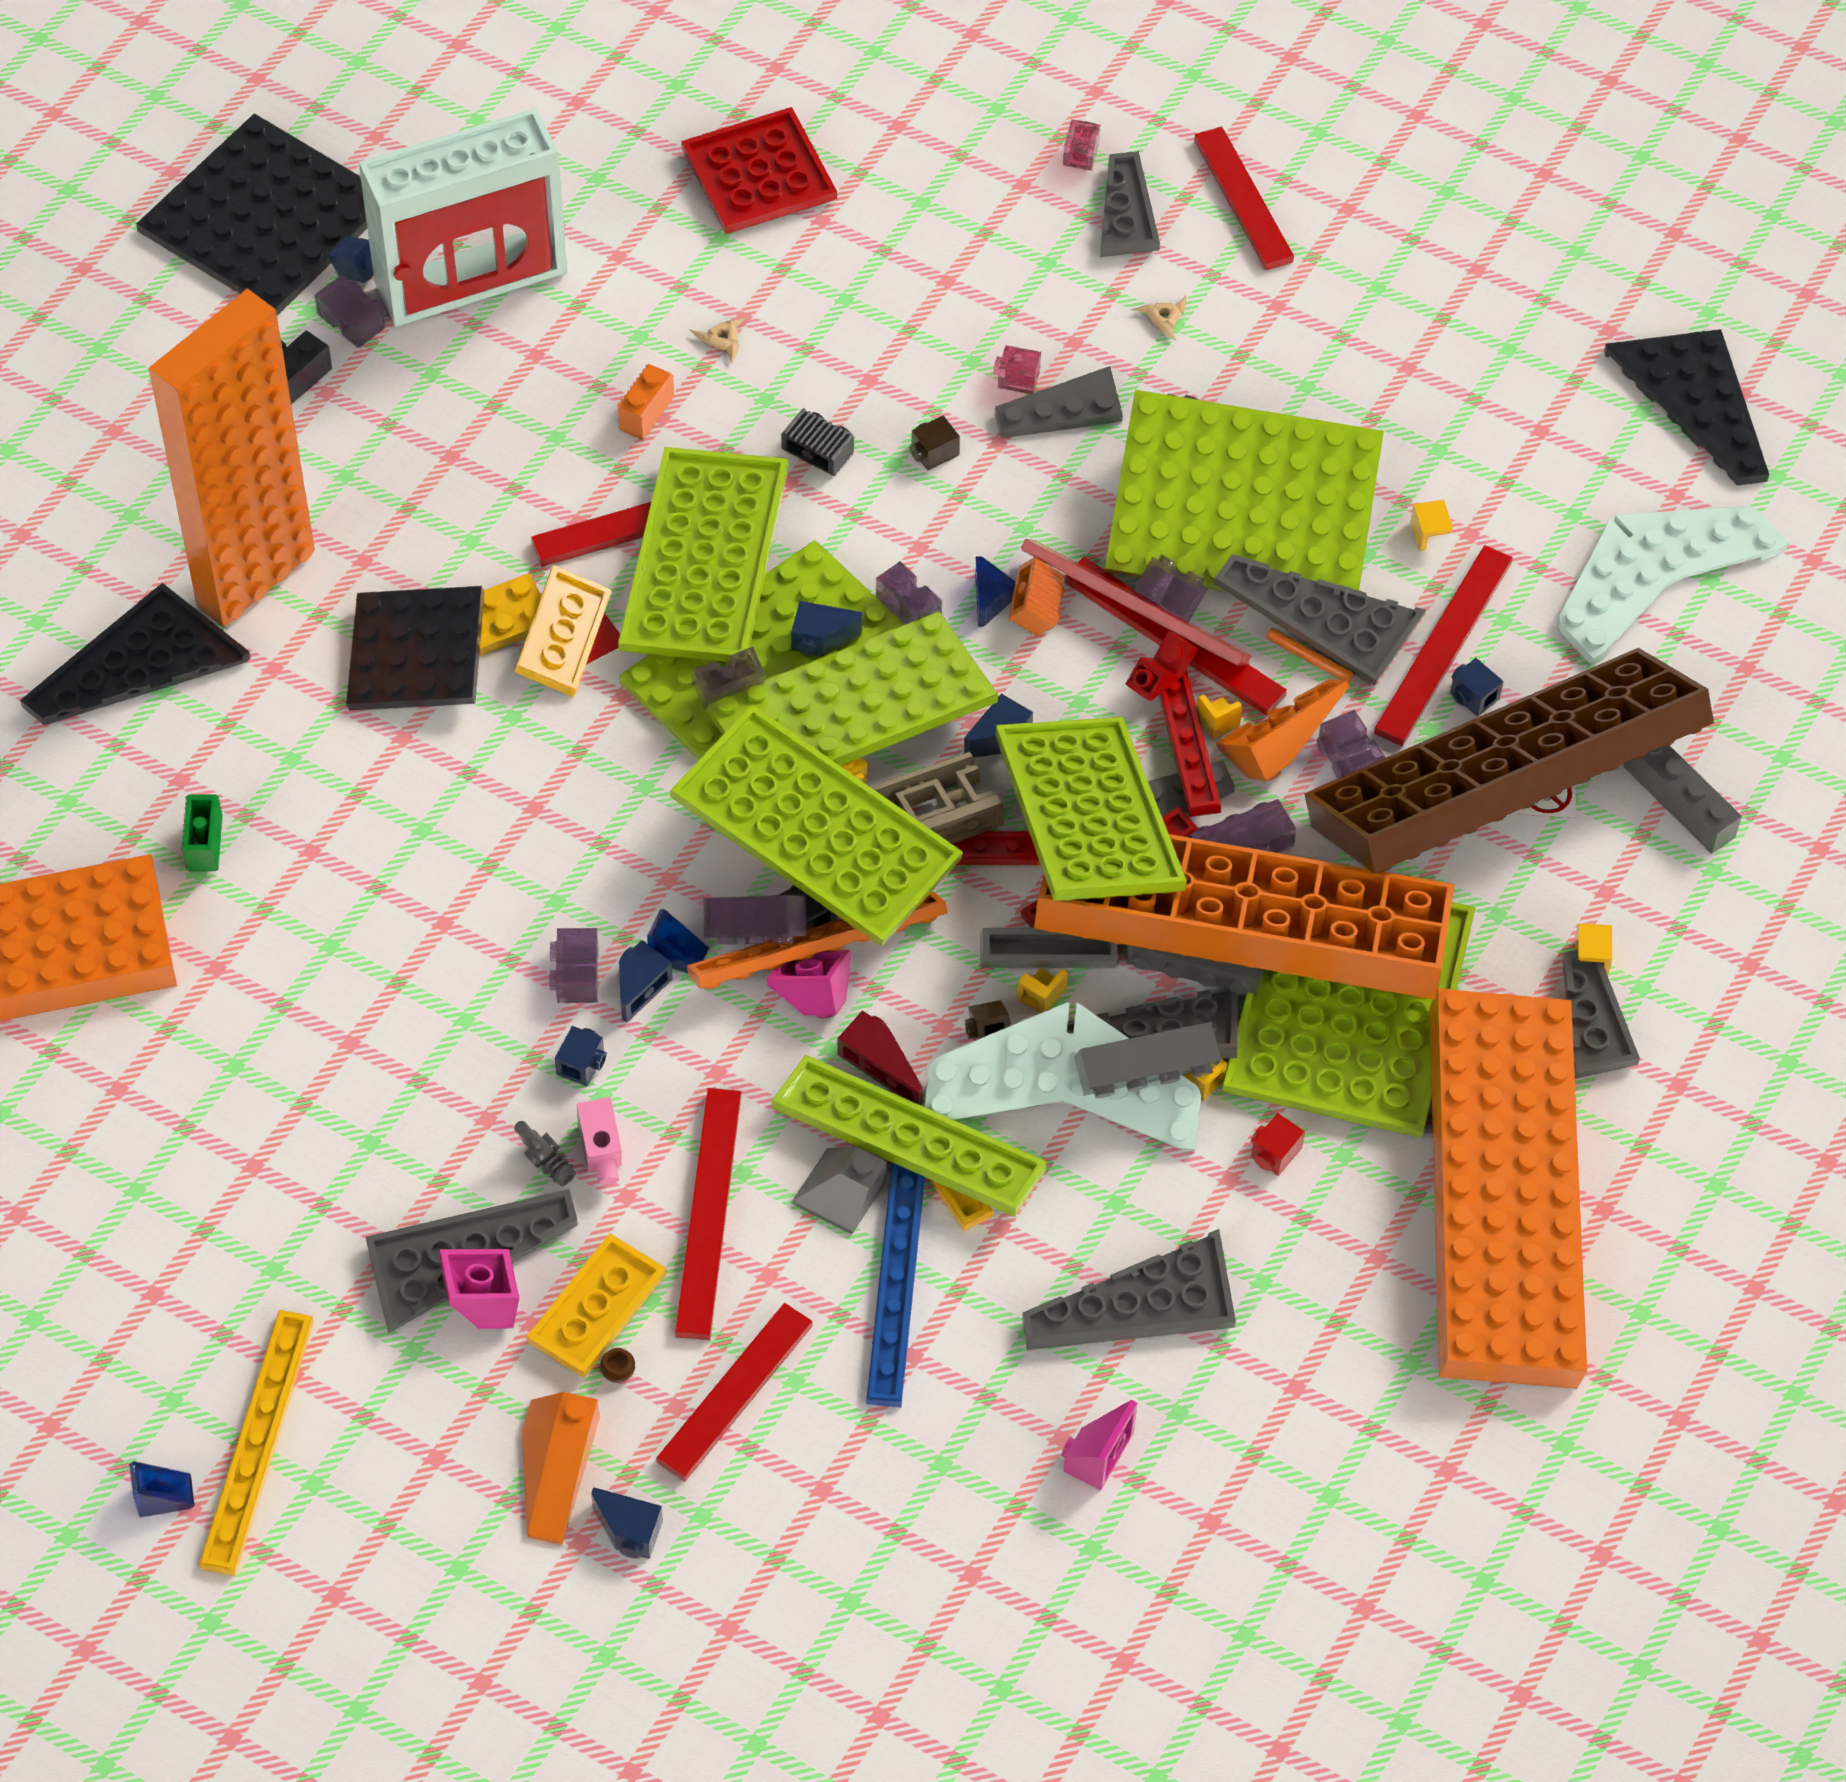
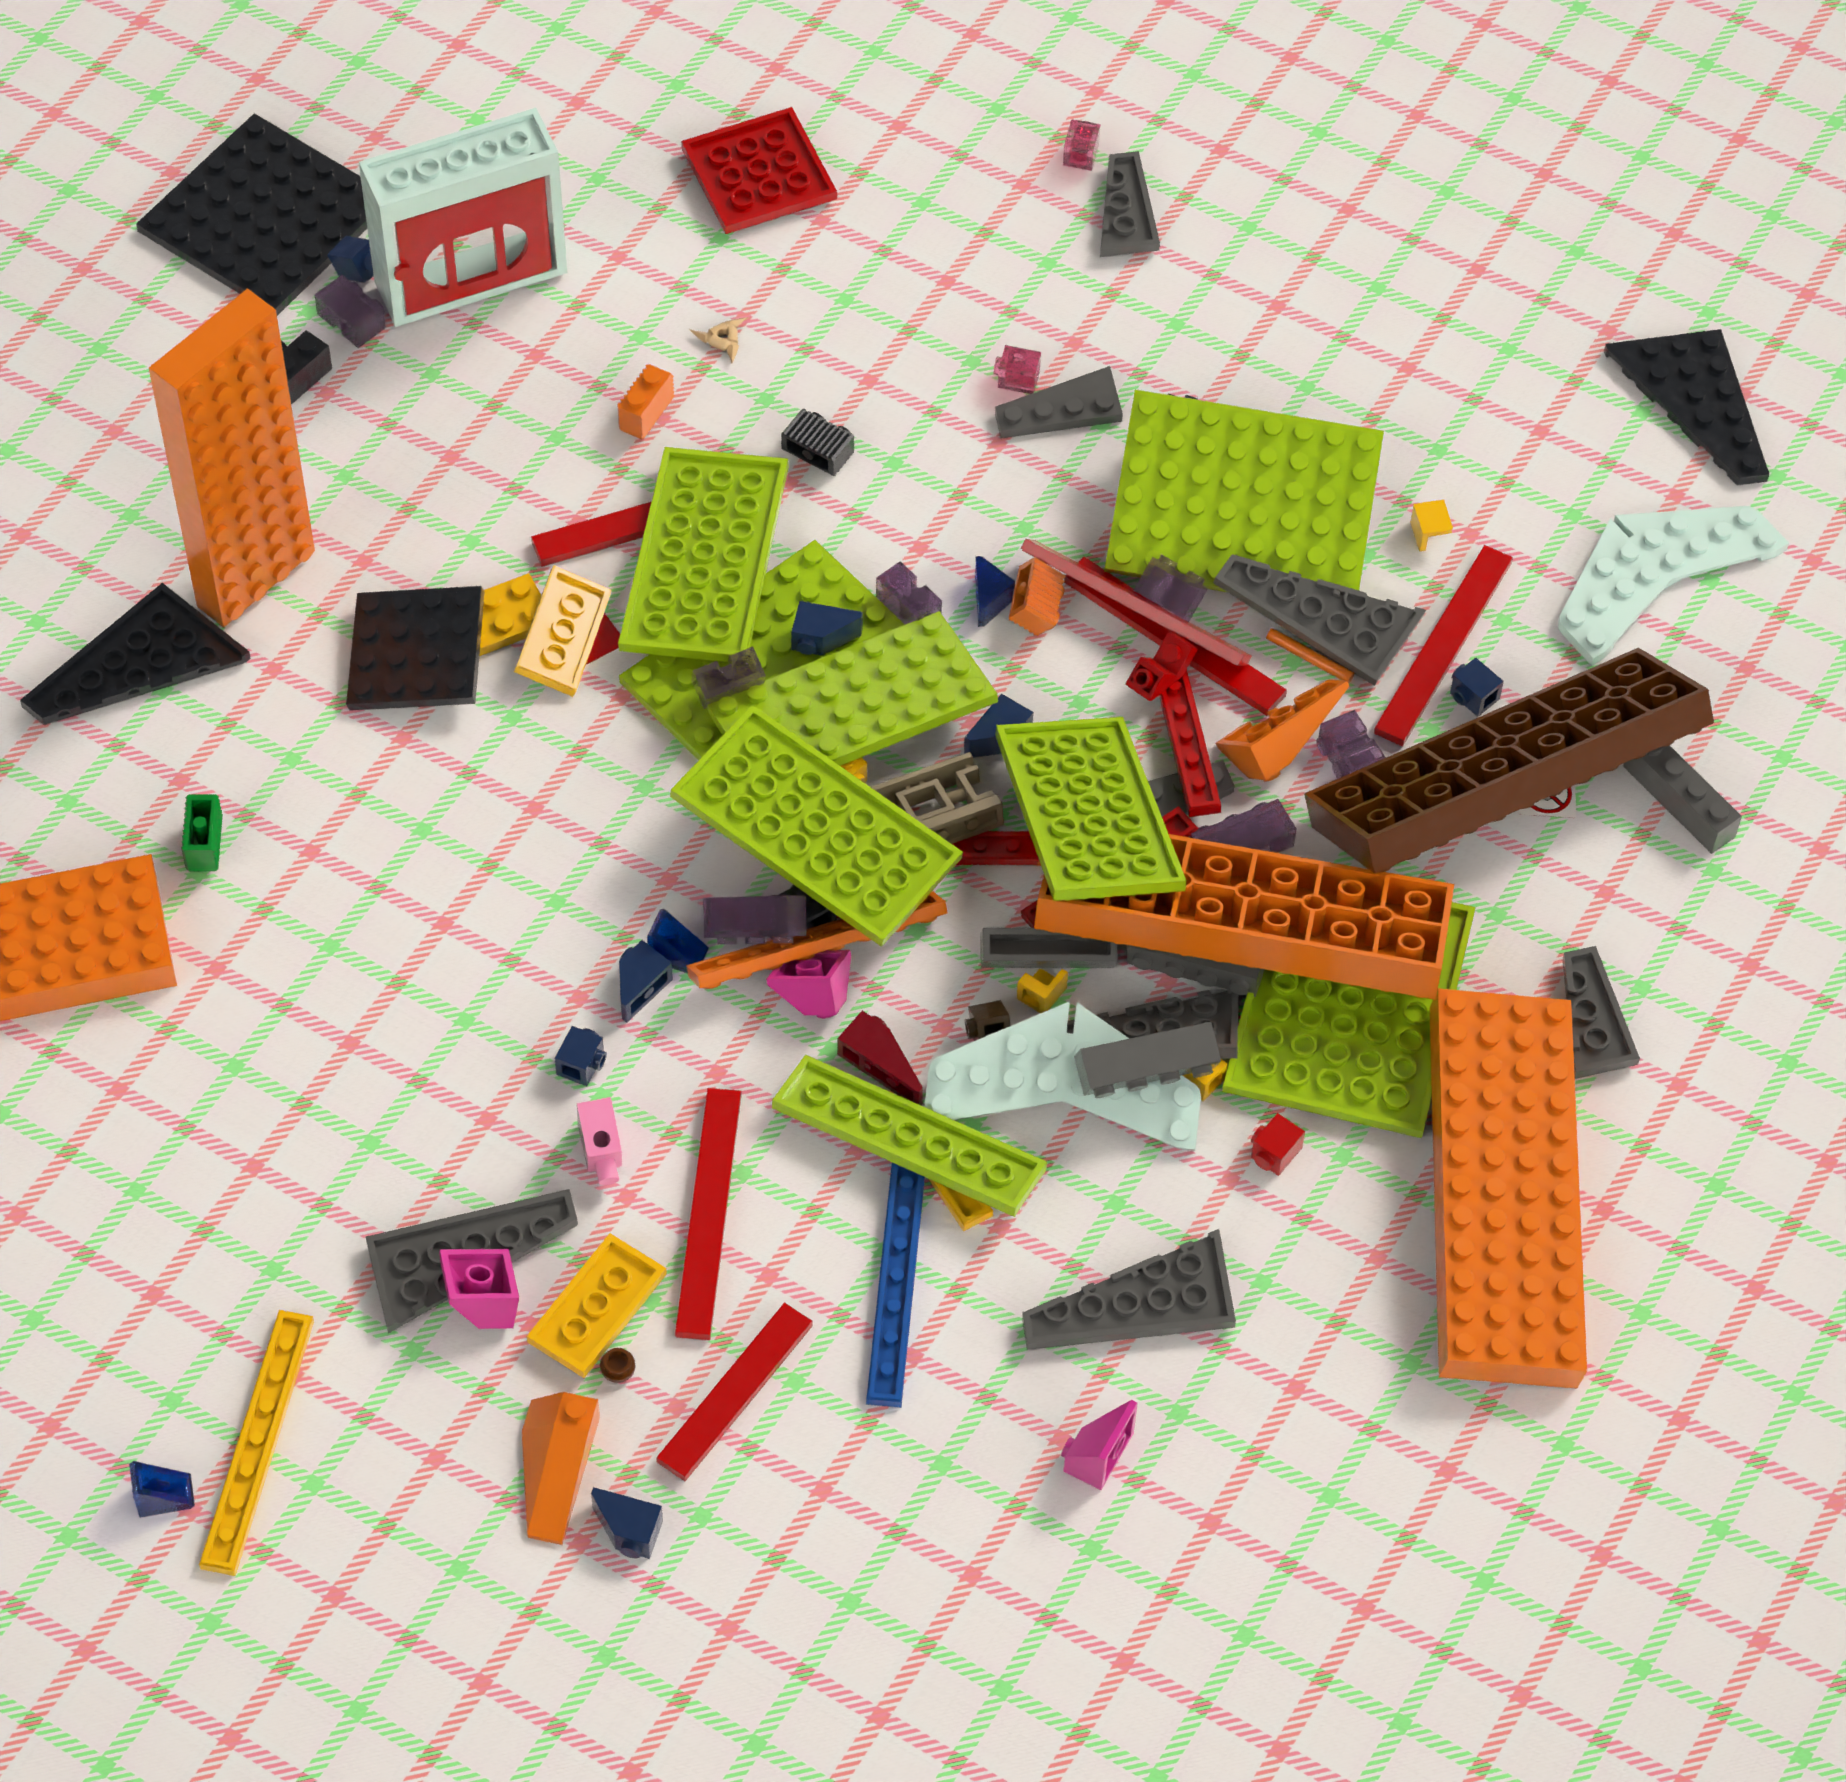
(543, 1151): dark grey piece -> none
(576, 965): clear purple brick -> none
(842, 1186): dark grey slope -> none
(934, 442): dark brown brick -> none
(1164, 324): tan piece -> none
(1218, 716): yellow panel -> none
(1244, 198): red tile -> none
(1594, 944): yellow panel -> none

